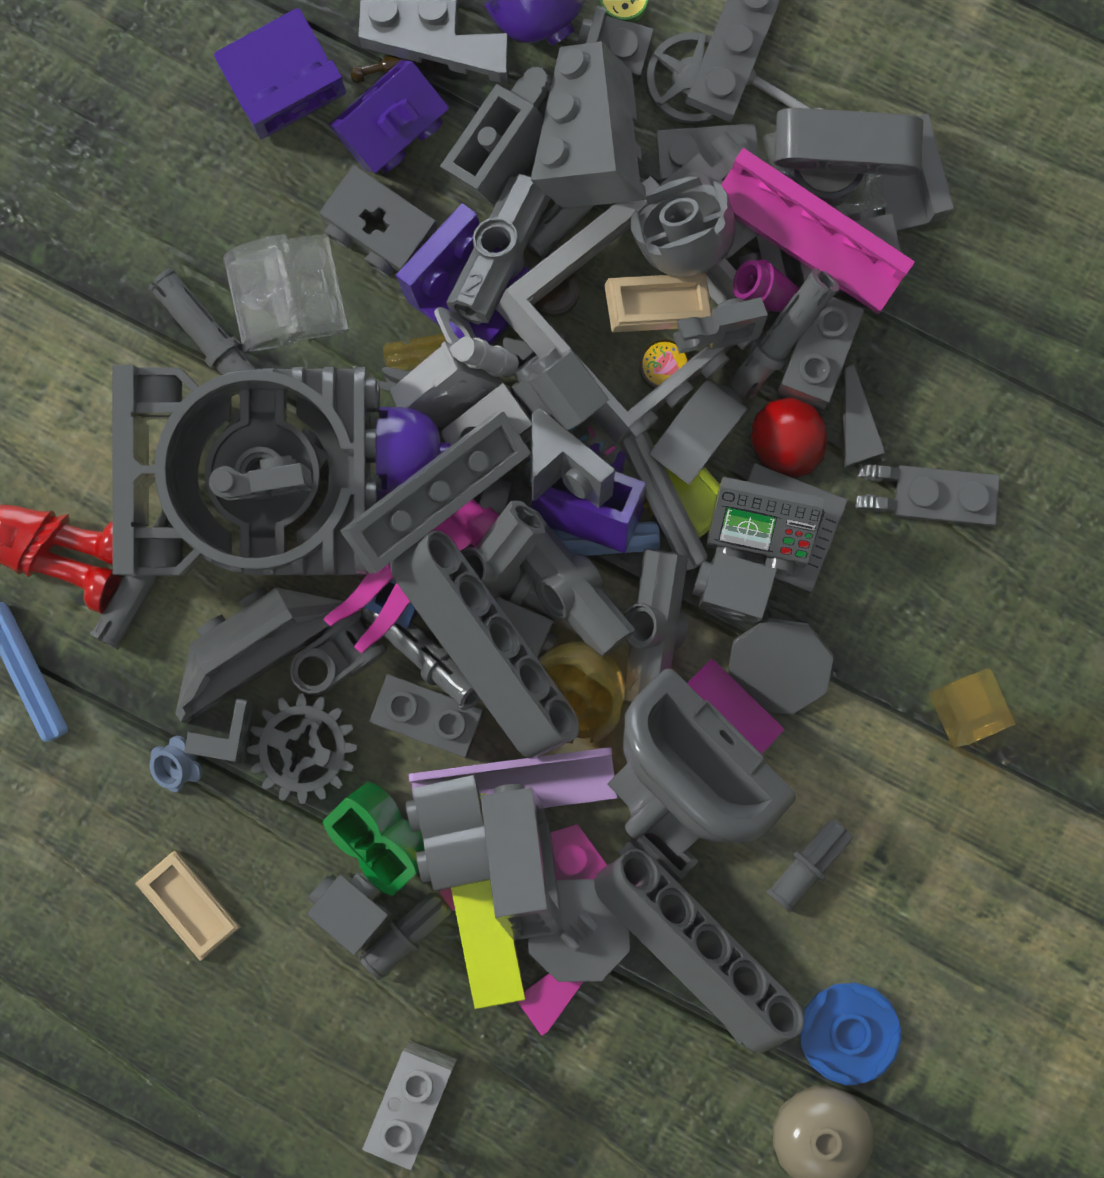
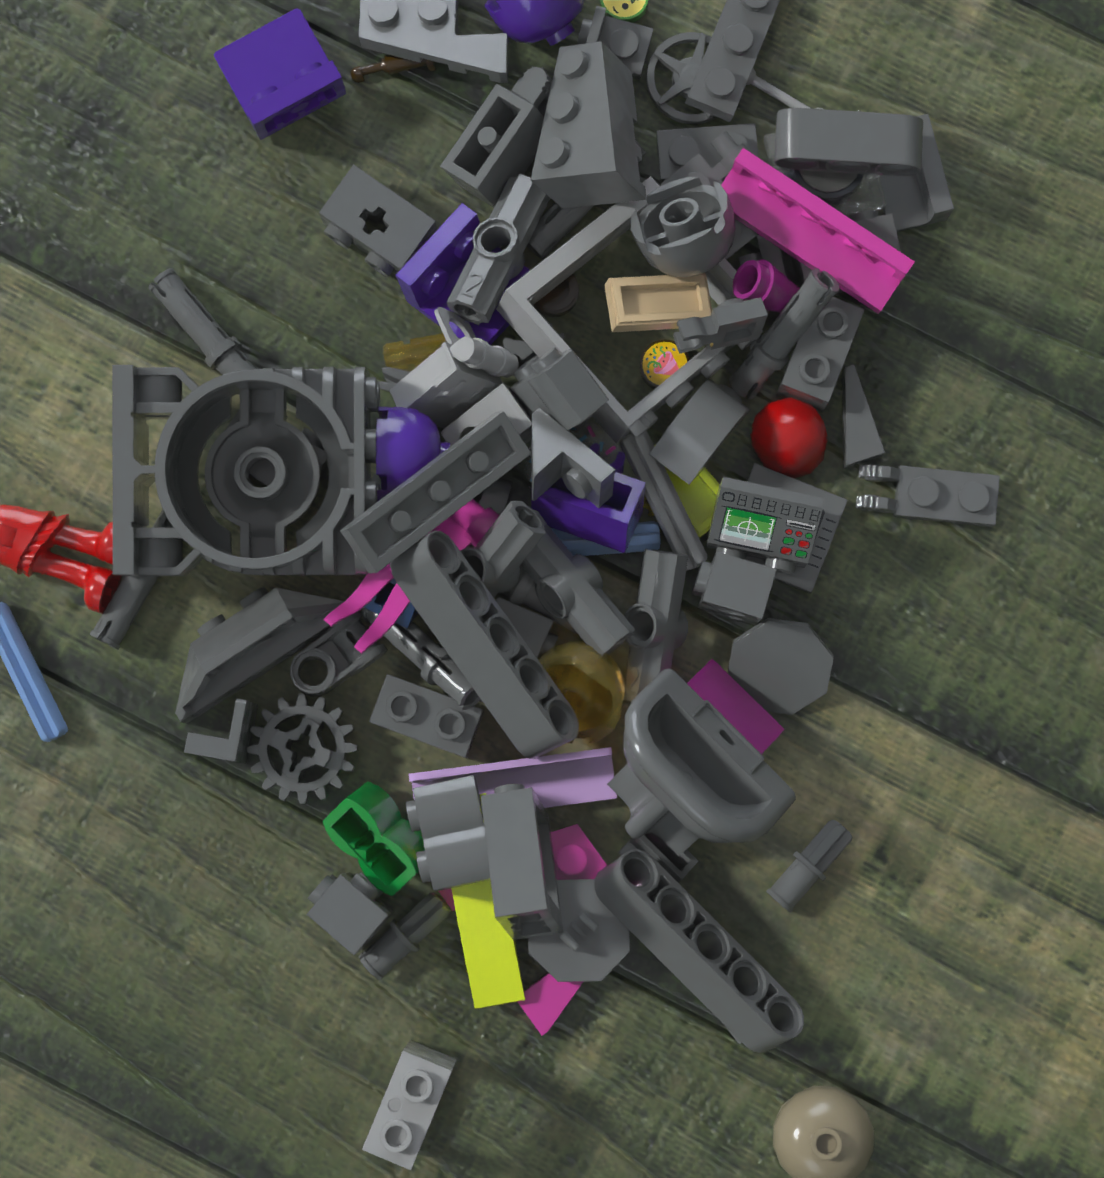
(172, 766): sand blue plate -> none
(188, 905): tan tile -> none
(275, 478): dark grey plate -> none
(284, 291): clear brick -> none
(390, 117): dark purple brick -> none
(834, 1023): blue tile -> none
(971, 708): clear yellow panel -> none

